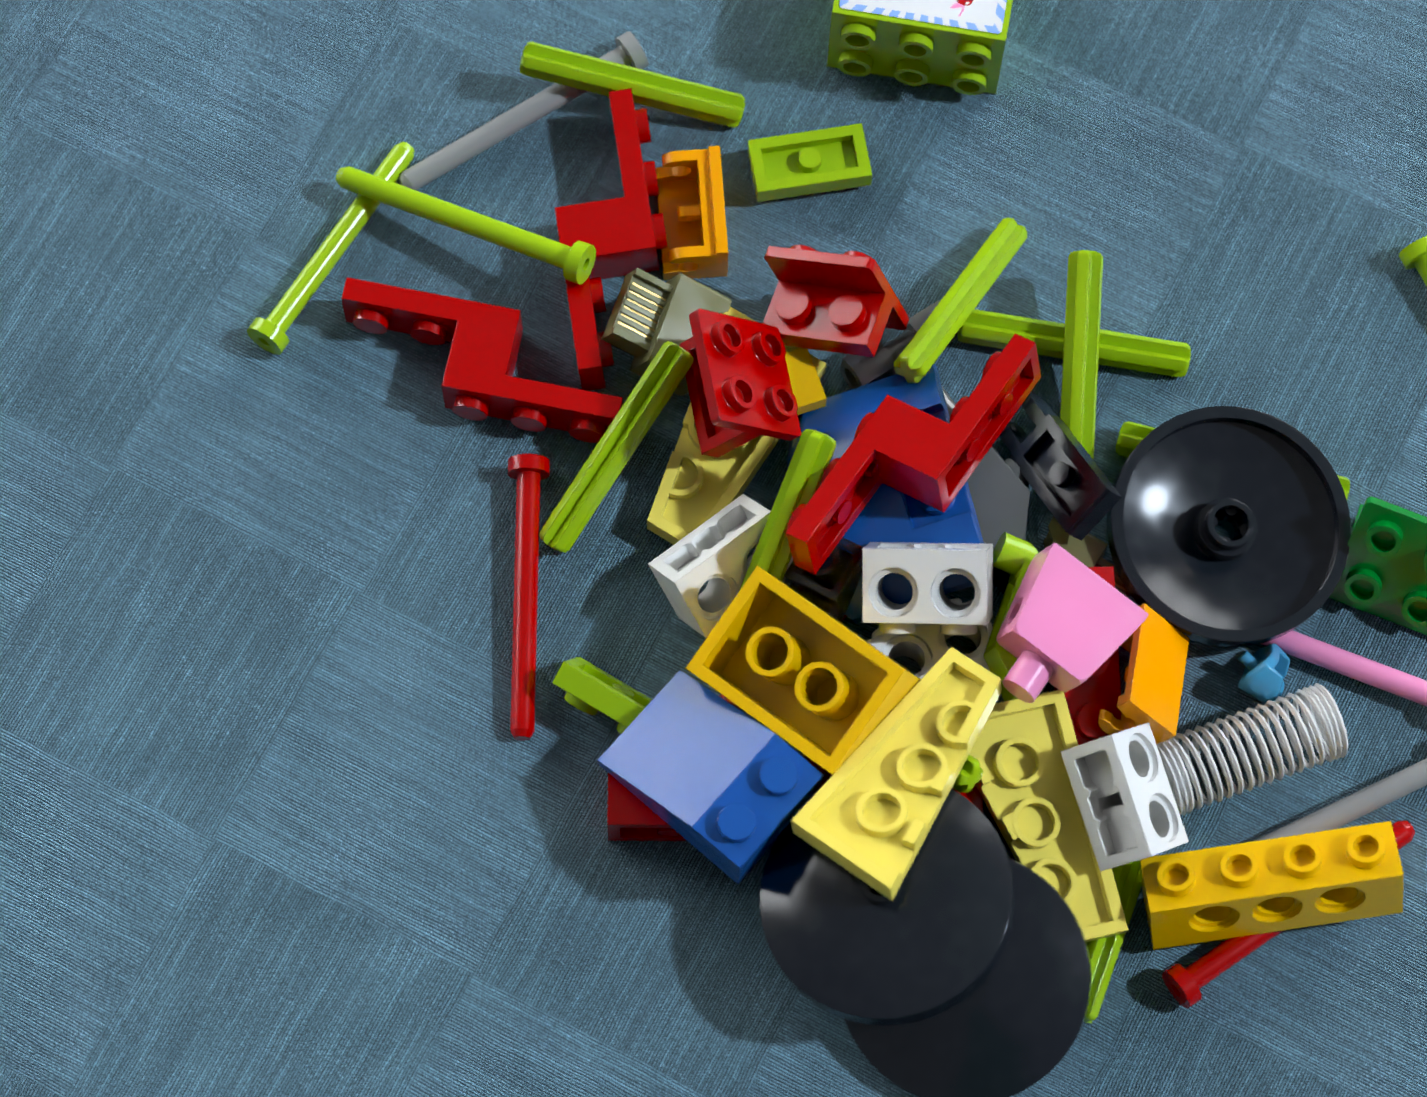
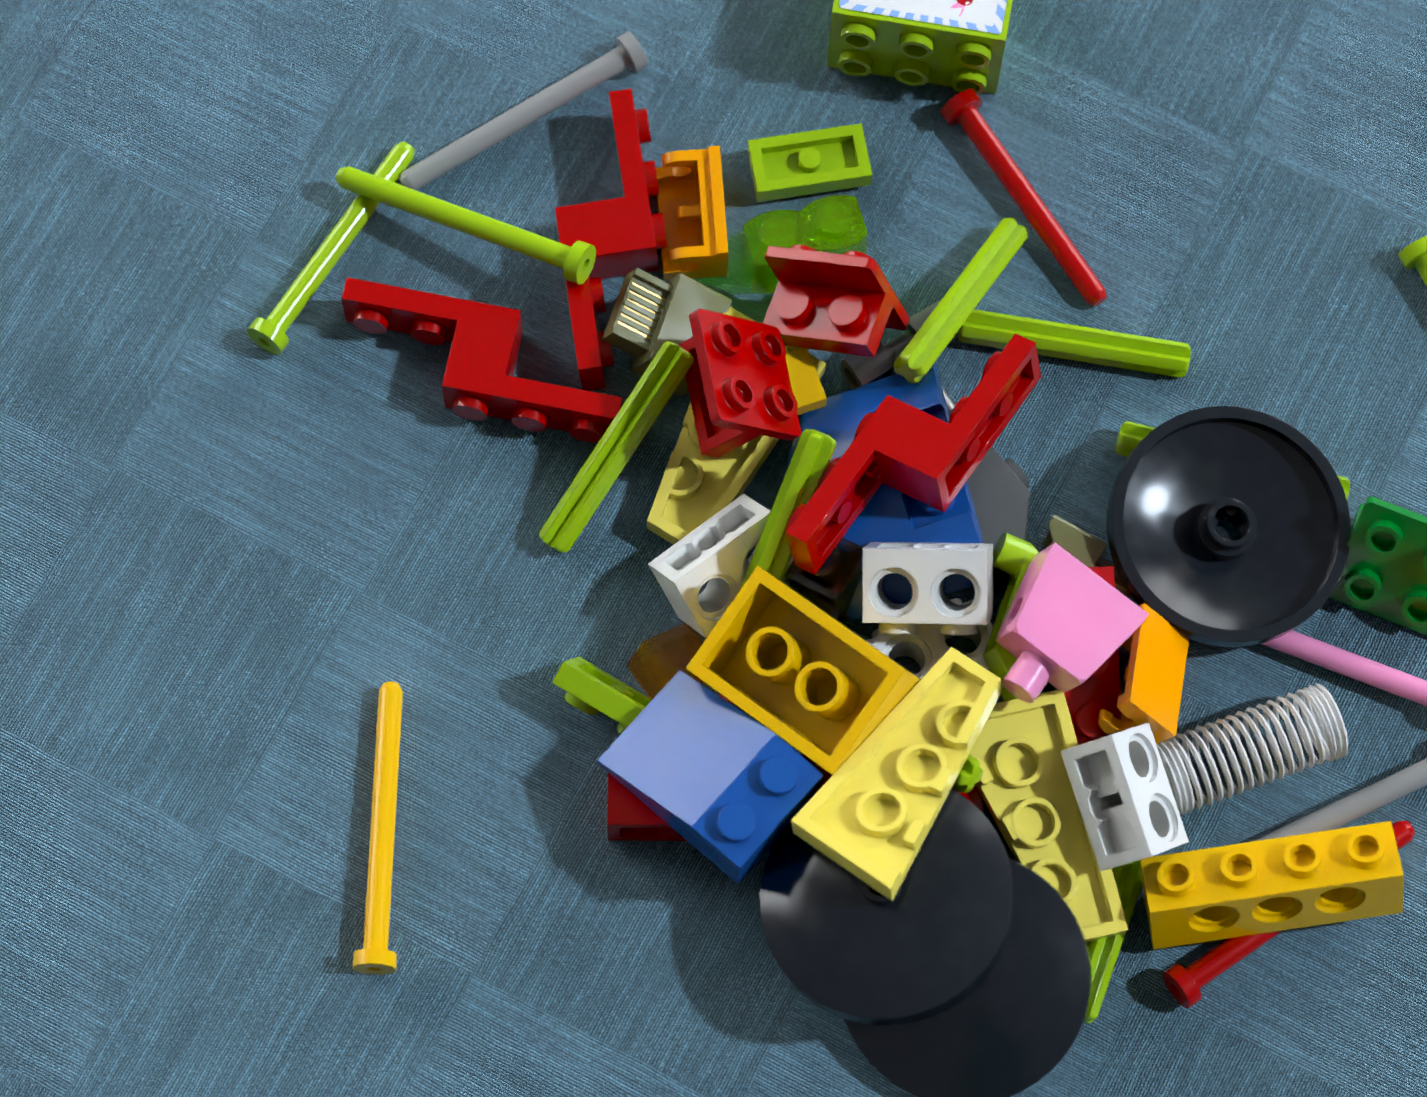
(375, 956): none -> yellow bar
(528, 471): red bar -> none
(647, 86): lime axle -> none
(663, 657): none -> clear orange slope
(825, 225): none -> clear neon green brick
(963, 110): none -> red bar
(1060, 469): black hinge -> none
(1082, 345): lime axle -> none
(1264, 672): dark azure piece -> none

